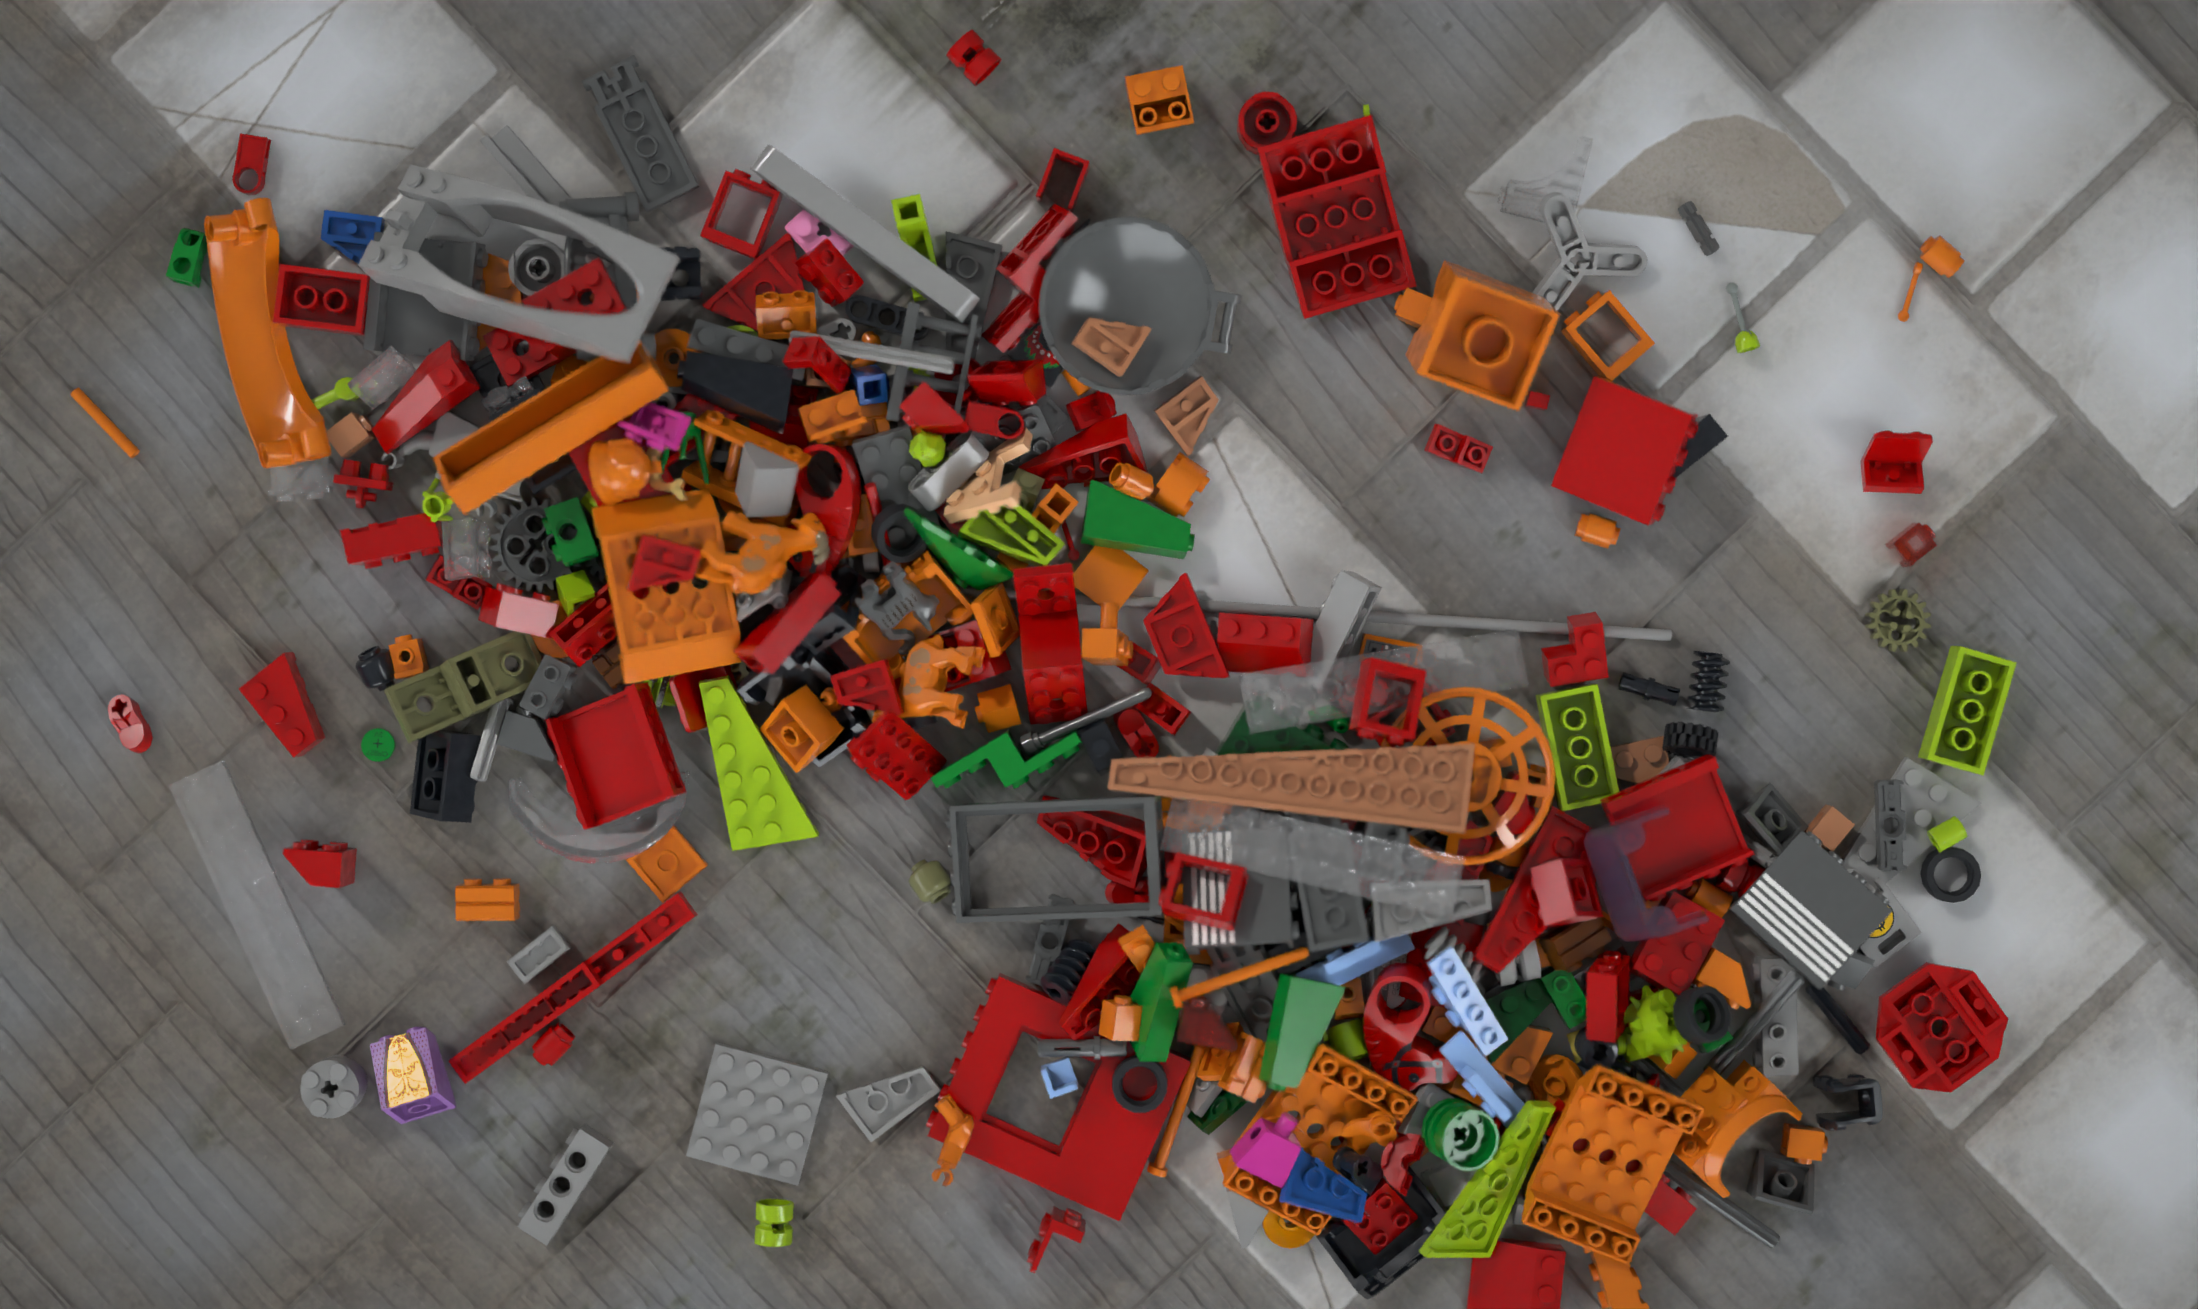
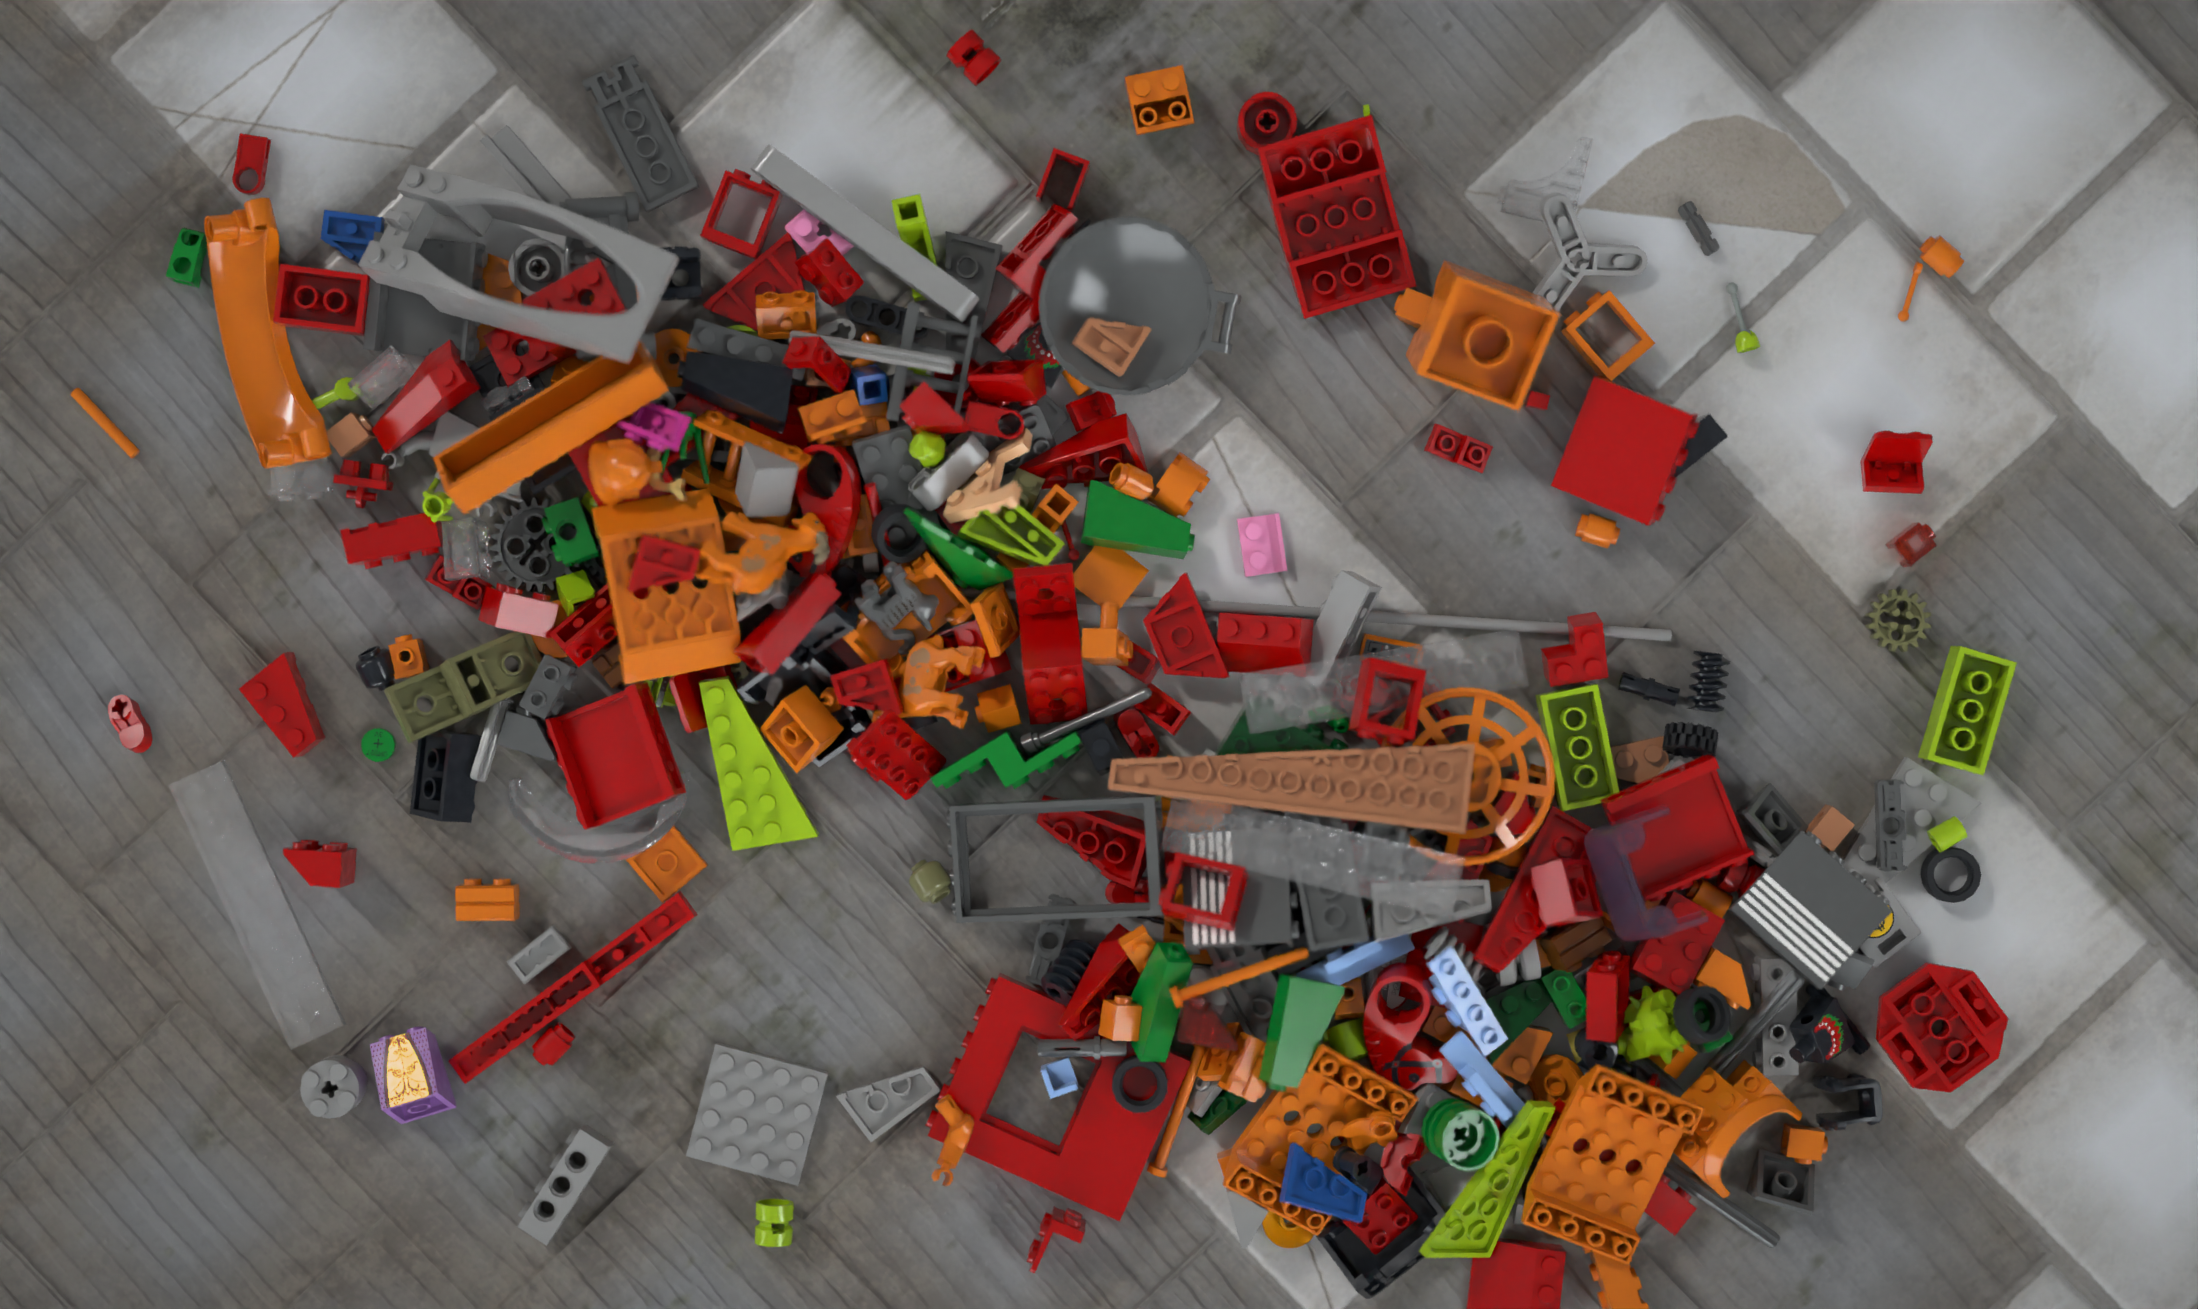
(1188, 413): nougat wing -> none
(1262, 545): none -> bright pink plate
(1268, 1149): dark pink torso -> none
(1820, 1031): none -> black torso

